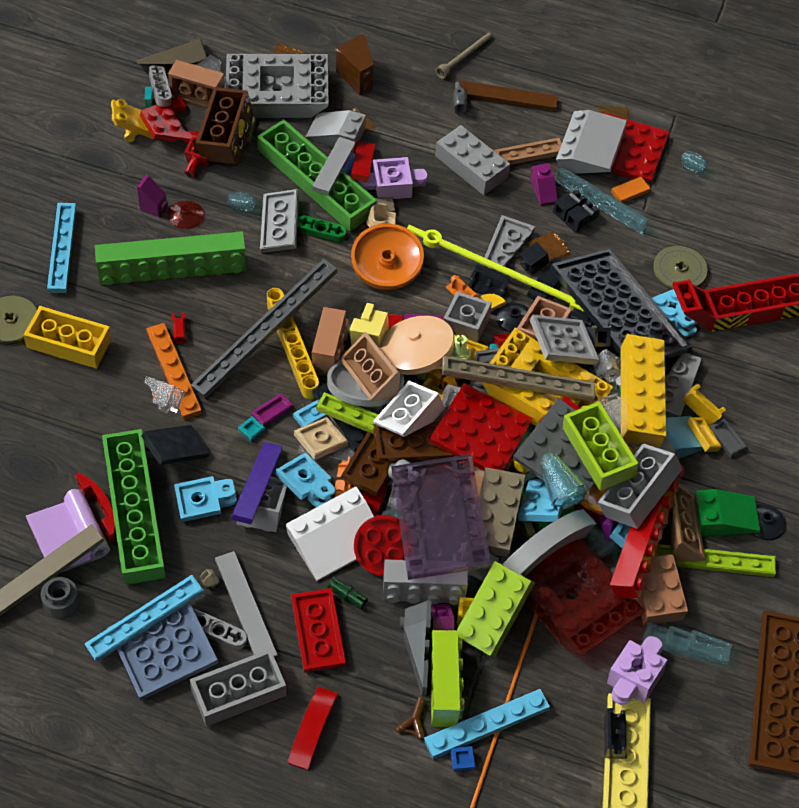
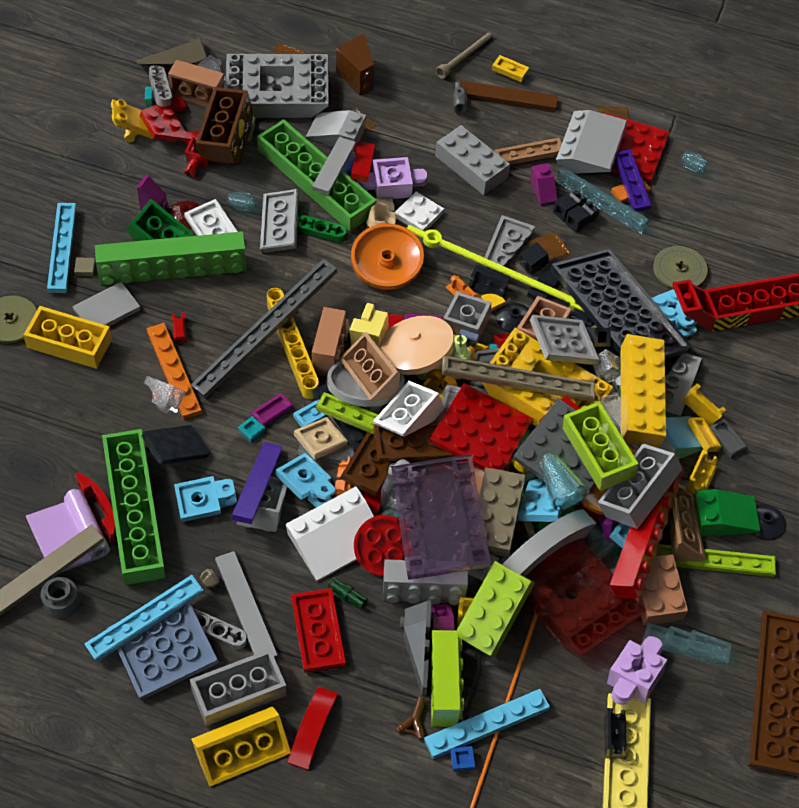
(84, 266): none -> dark tan tile
(108, 306): none -> light grey tile
(156, 223): none -> green slope
(209, 219): none -> white tile
(241, 746): none -> yellow slope
(386, 491): none -> clear tile
(419, 212): none -> white plate
(472, 338): none -> sand blue tile
(510, 68): none -> yellow plate
(632, 181): none -> dark purple plate
(702, 473): none -> yellow hinge

